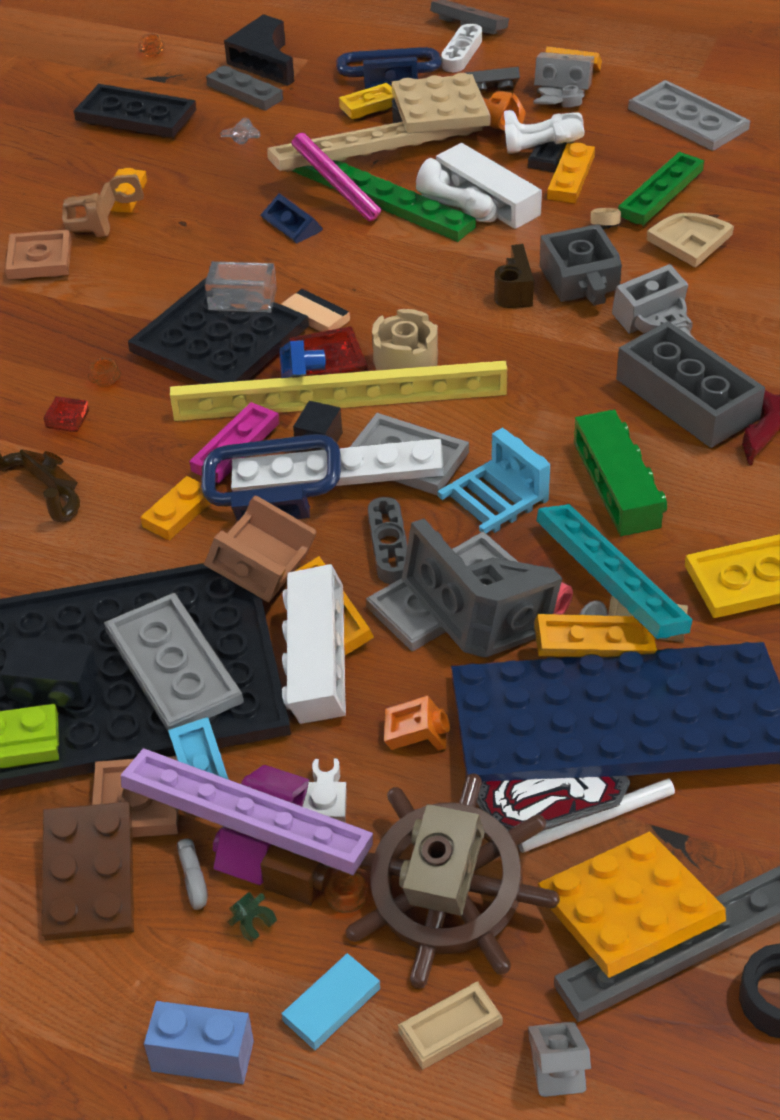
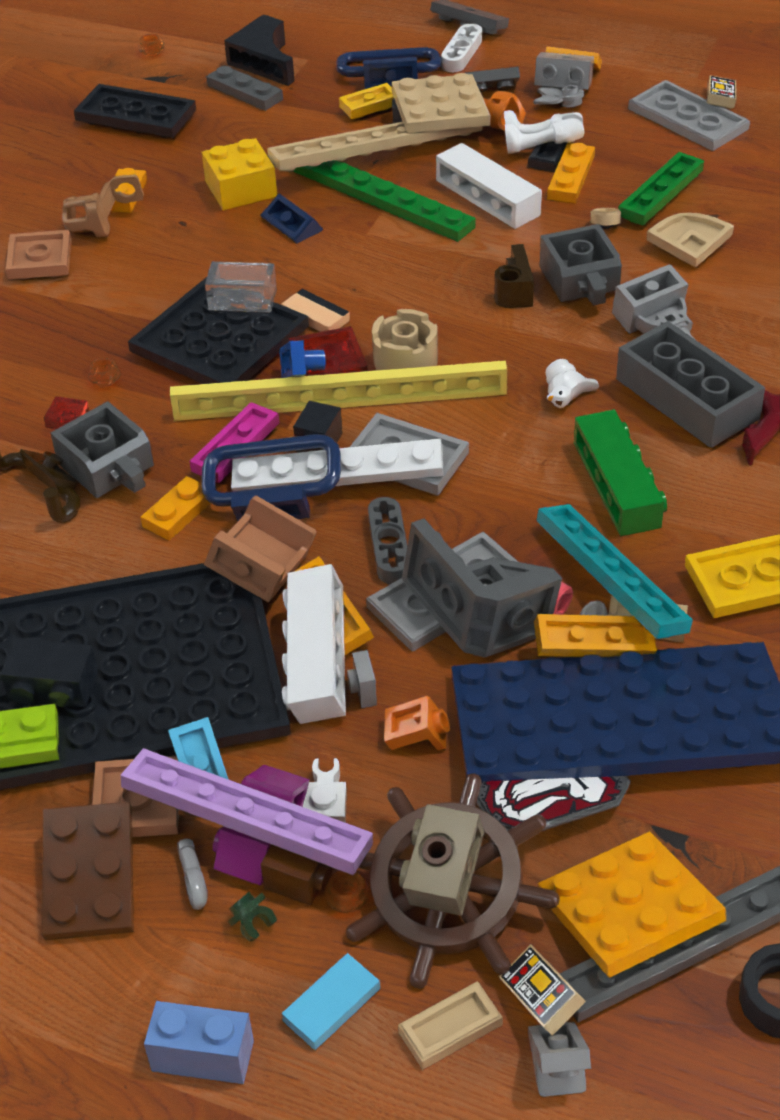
(104, 450): none -> dark grey hinge
(173, 662): light grey tile -> none
(239, 174): none -> yellow brick
(241, 131): clear piece -> none
(336, 177): dark pink axle -> none
(362, 679): none -> light grey plate
(434, 184): white piece -> none
(514, 472): medium azure plate -> none
(542, 990): none -> tile
(566, 383): none -> white animal
(629, 802): white bar -> none
(721, 92): none -> tile

